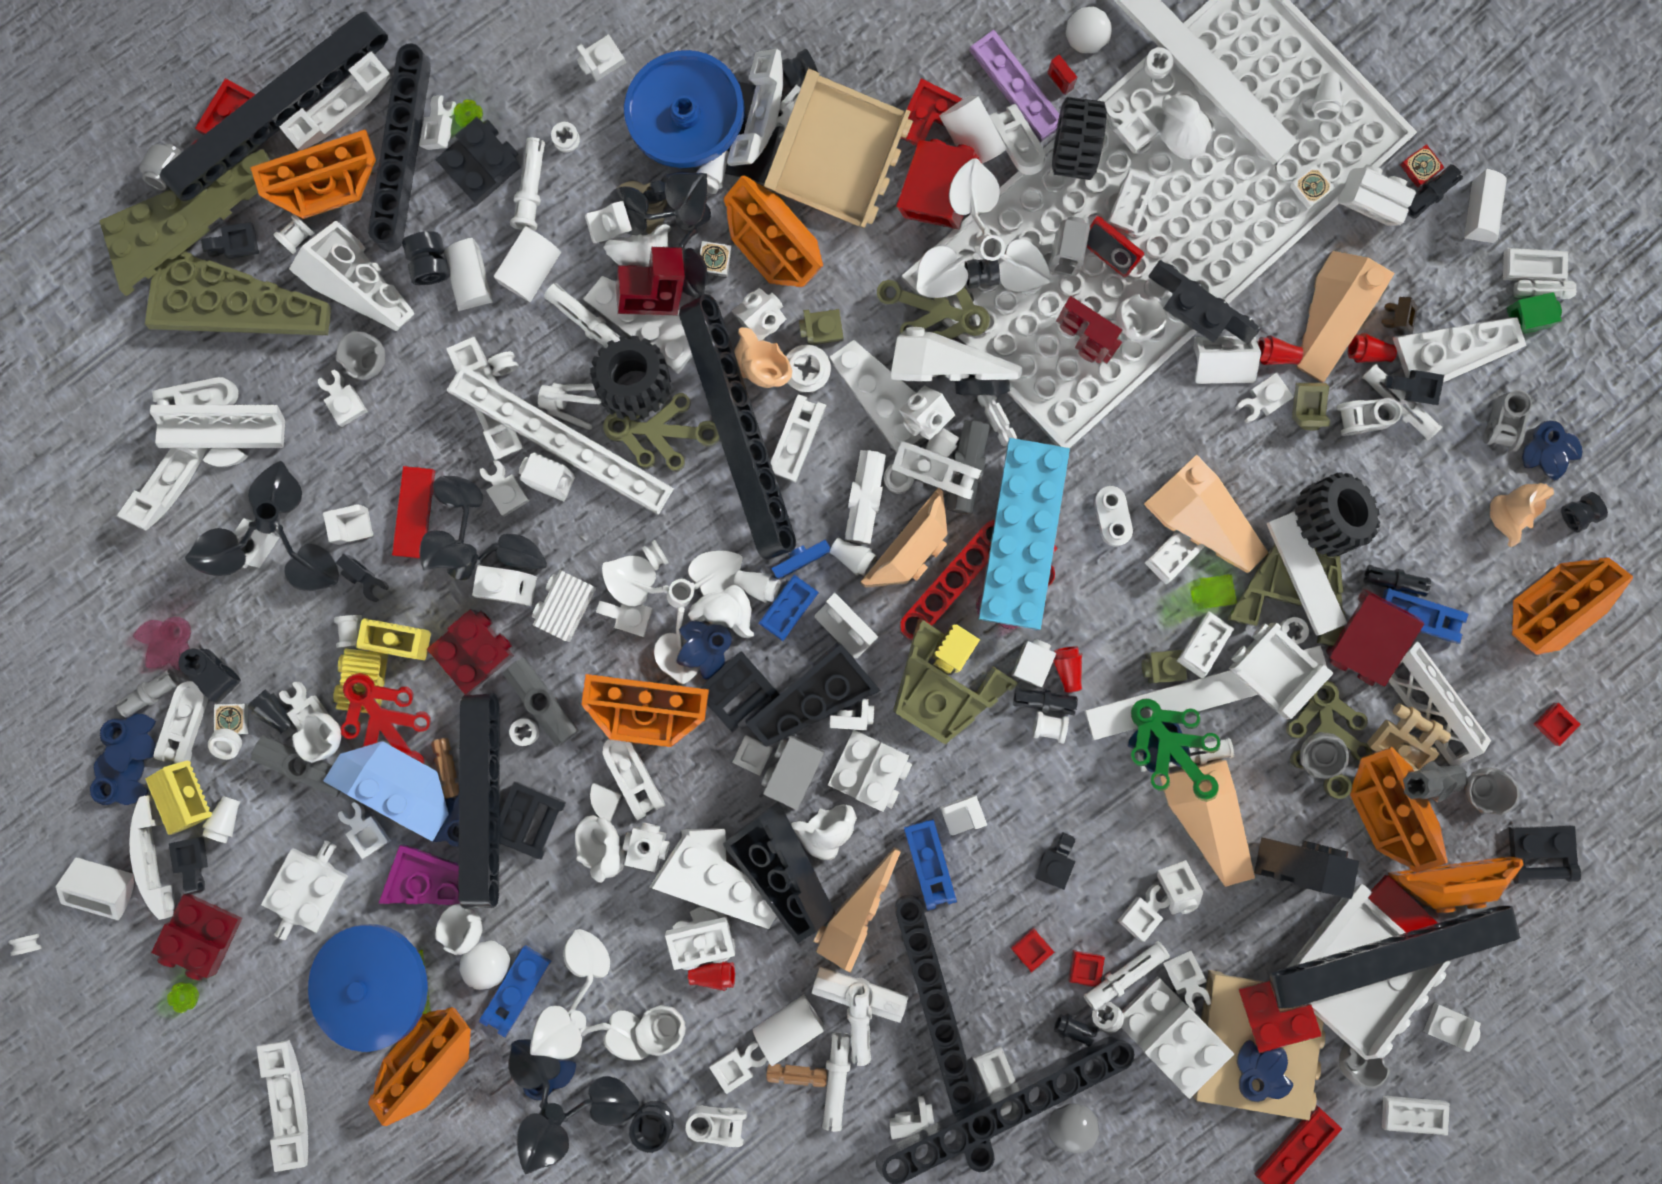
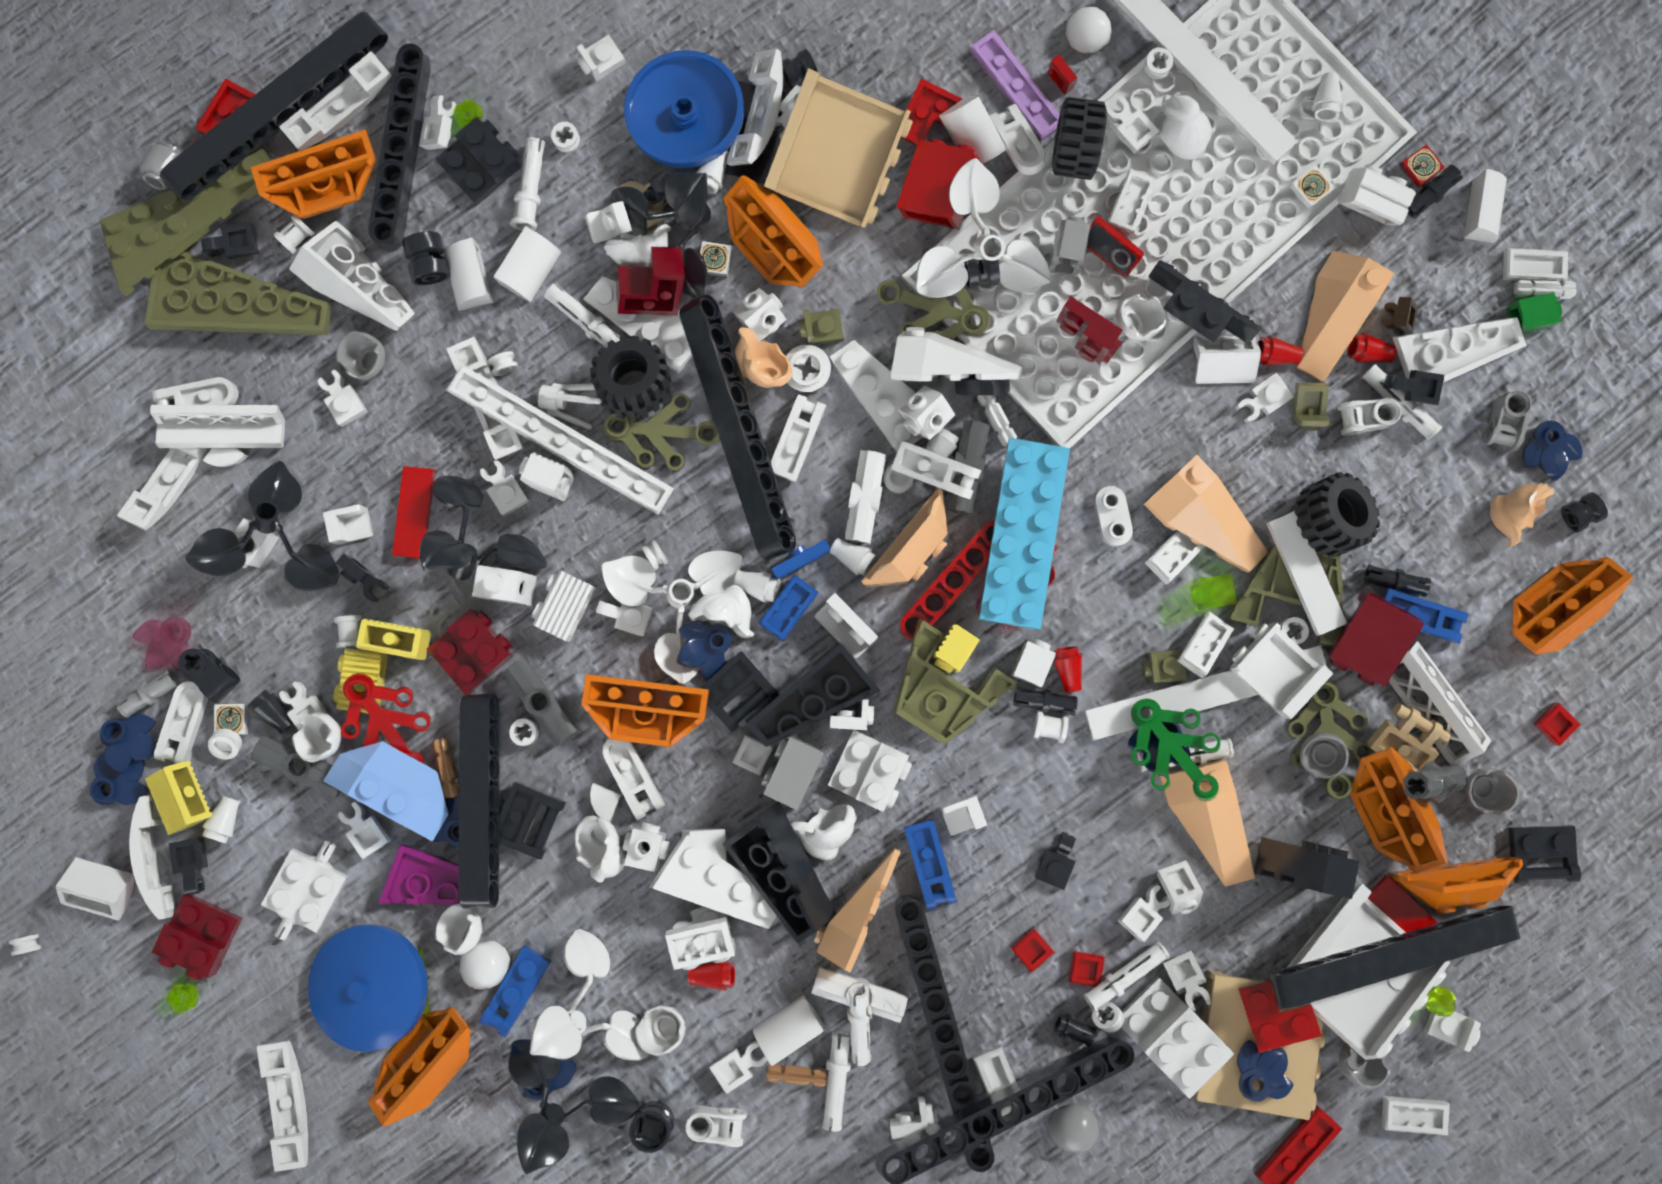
(1441, 1001): none -> clear neon green plate

